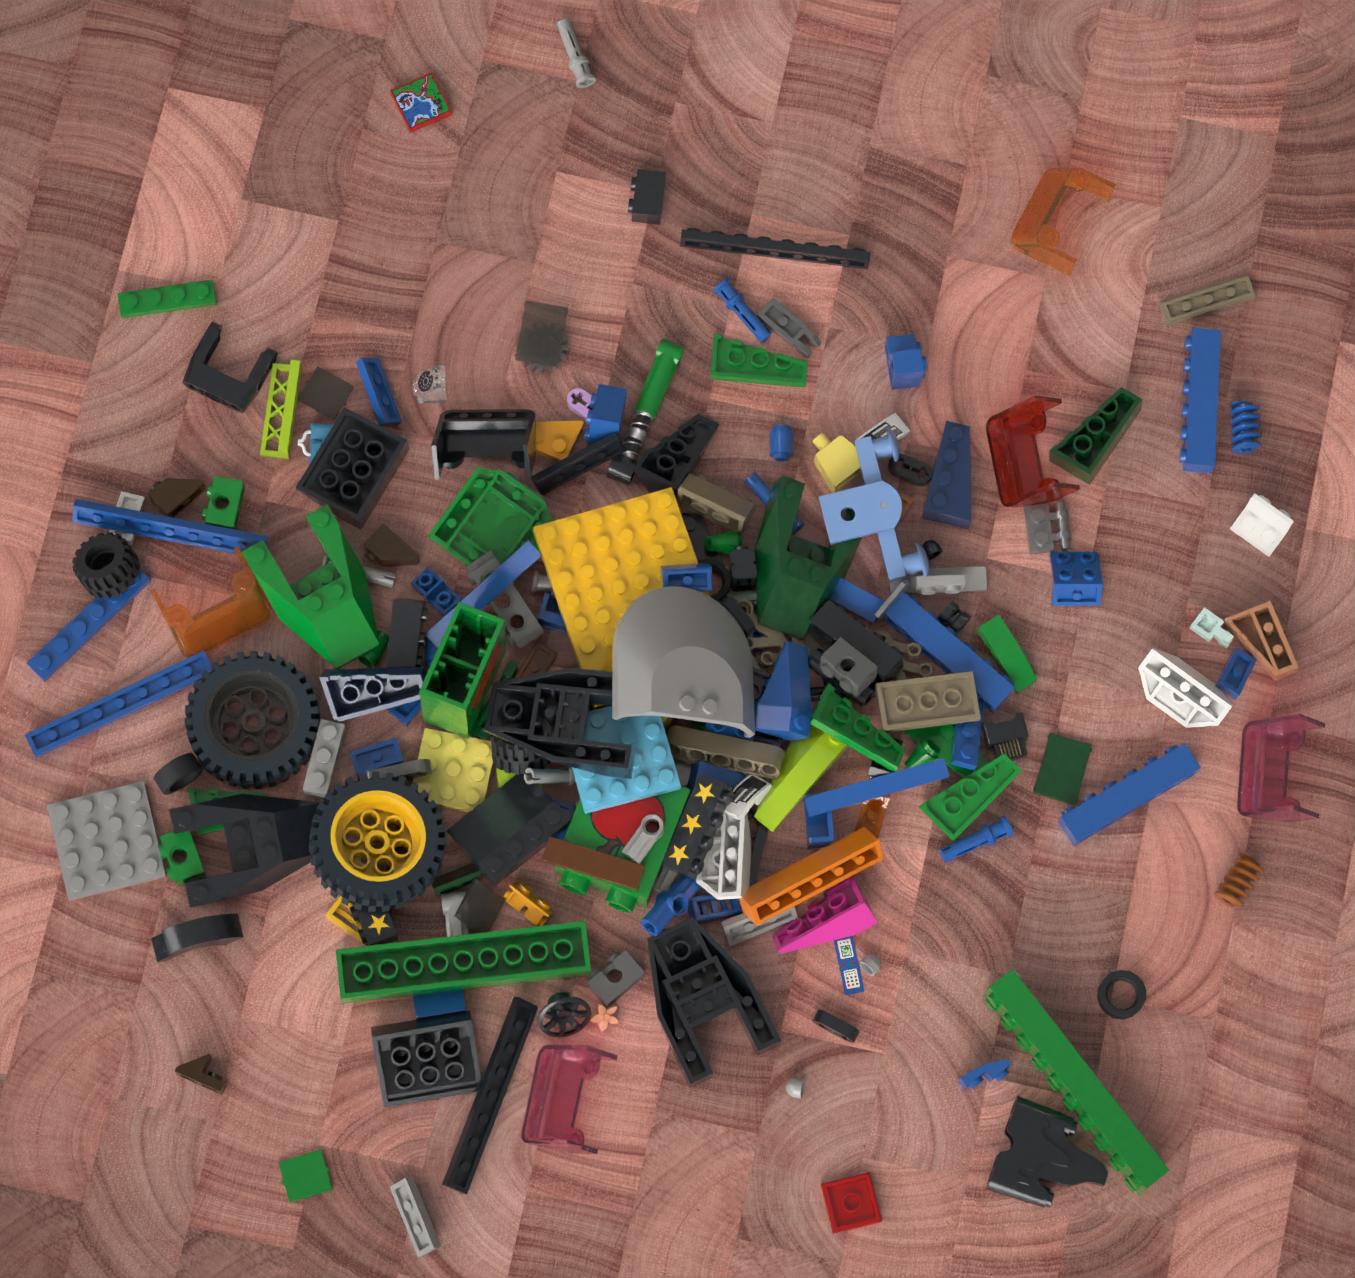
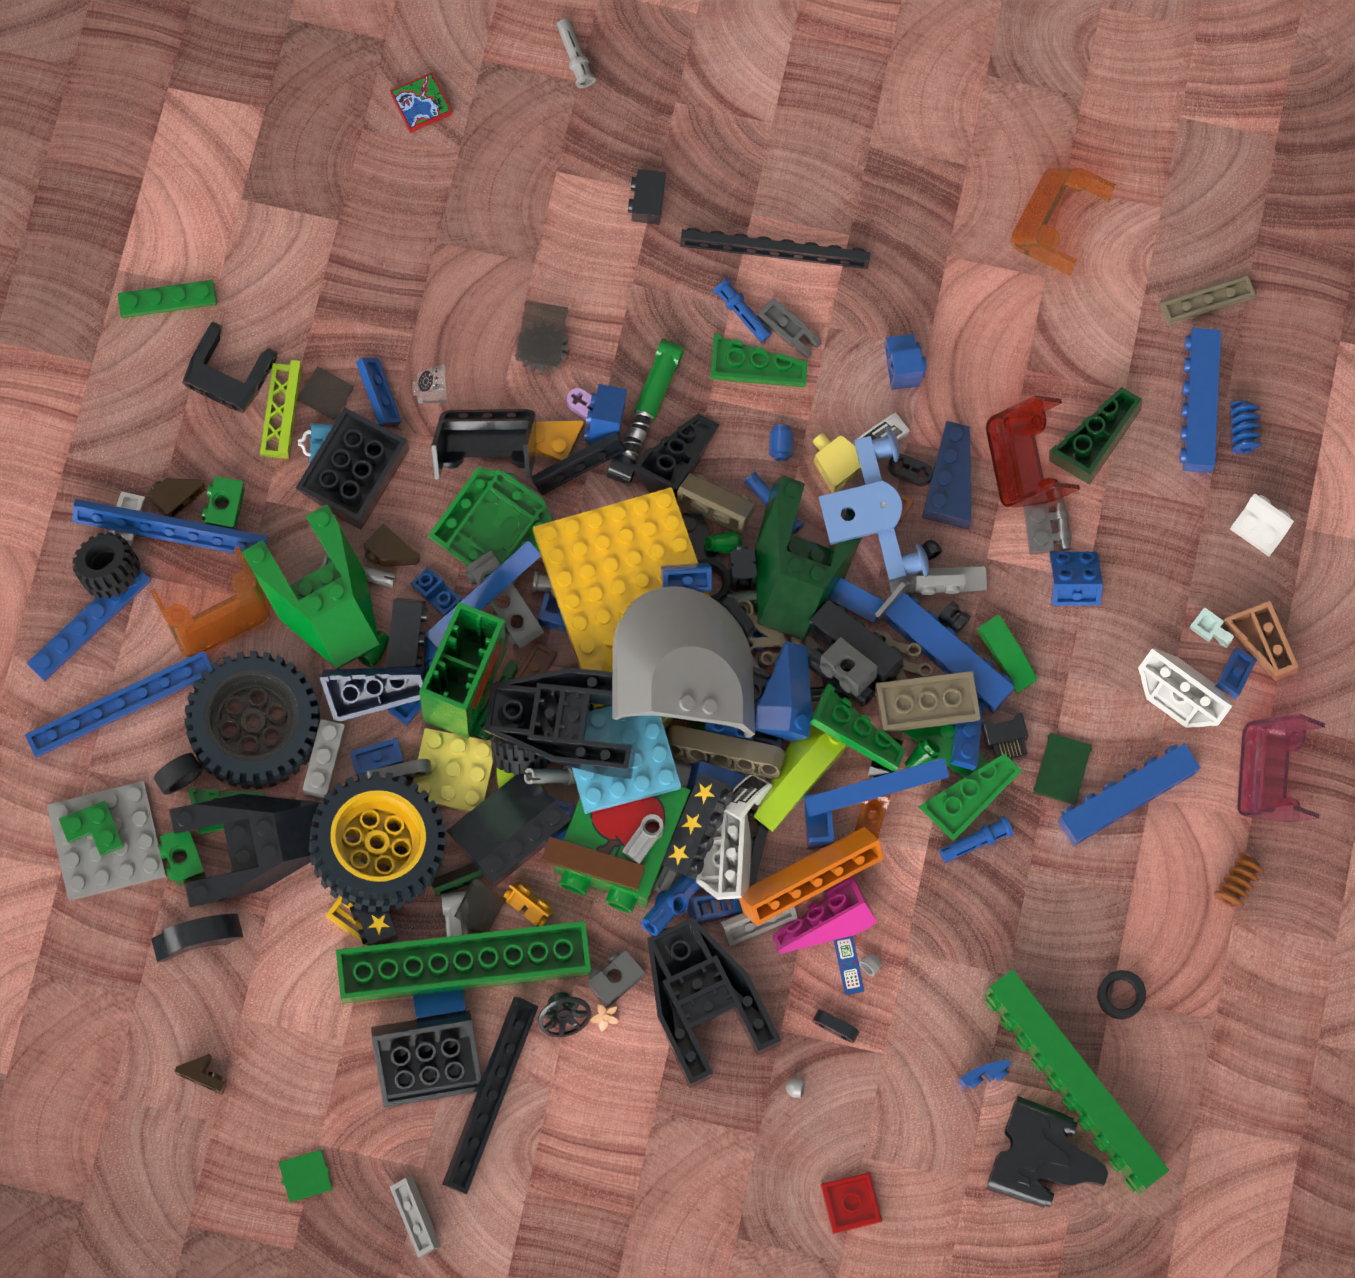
(94, 821): none -> green plate
(556, 1096): clear pink windscreen -> none

